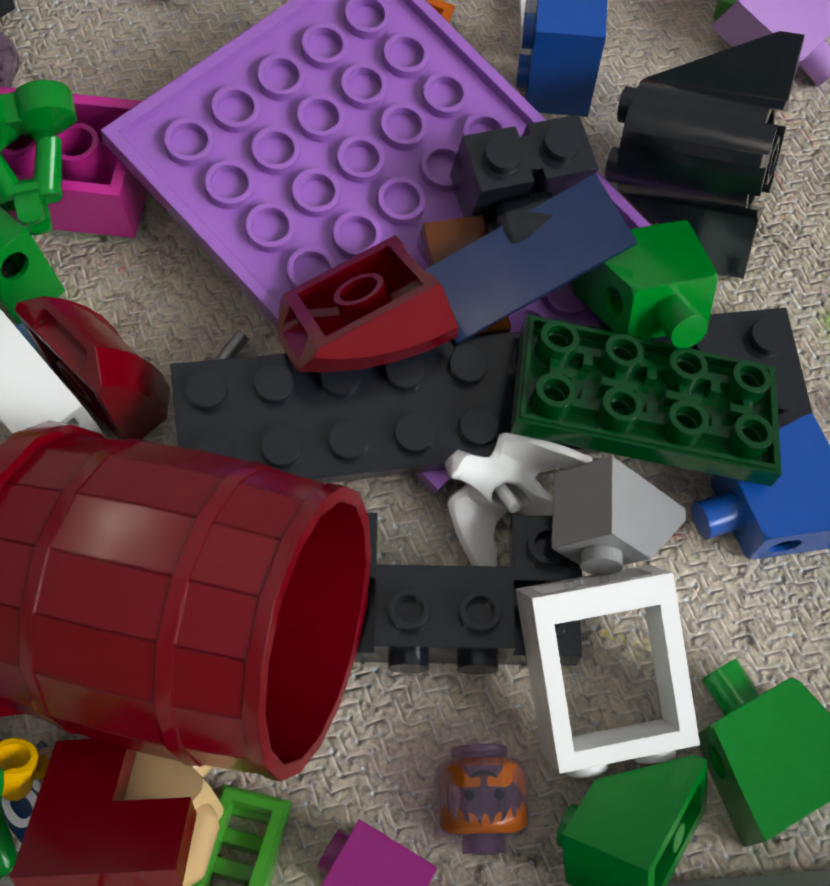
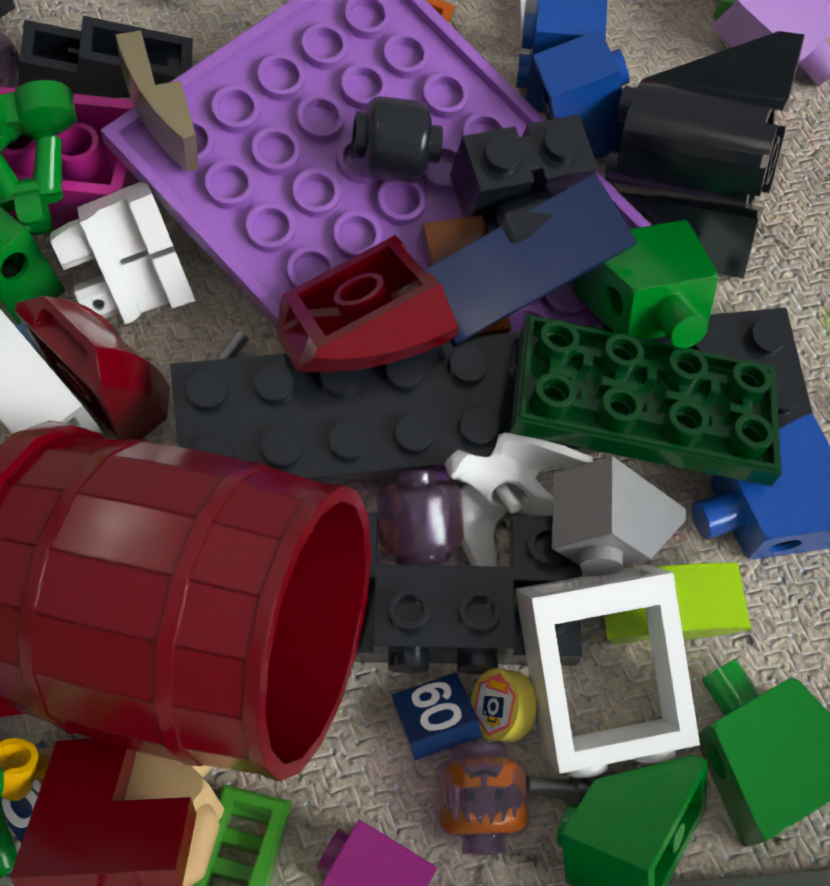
(90, 57): none -> black slope
(131, 250): none -> white hips
(160, 105): none -> dark tan slope
(395, 139): none -> black head
(420, 517): none -> clear purple head
(436, 716): none -> dark blue tile
(504, 705): none -> tile
(573, 789): none -> flat silver hand
(585, 81): none -> blue brick
(708, 602): none -> lime slope

